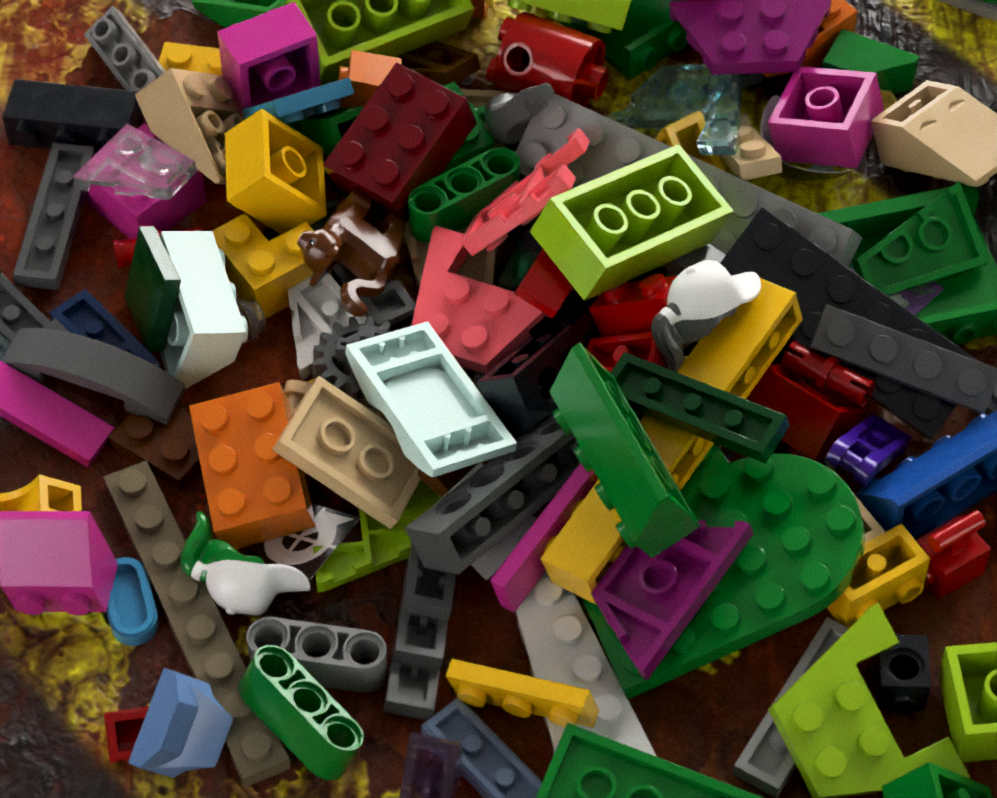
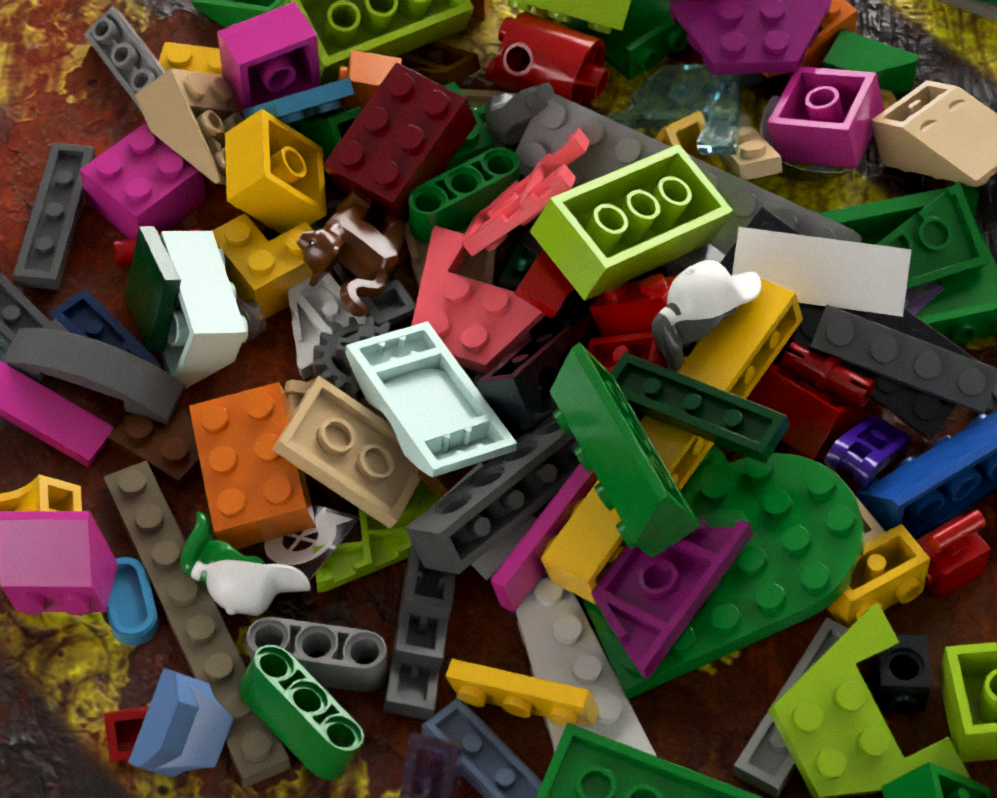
(67, 114): black brick -> none
(137, 165): clear wing -> none
(827, 269): none -> white sticker

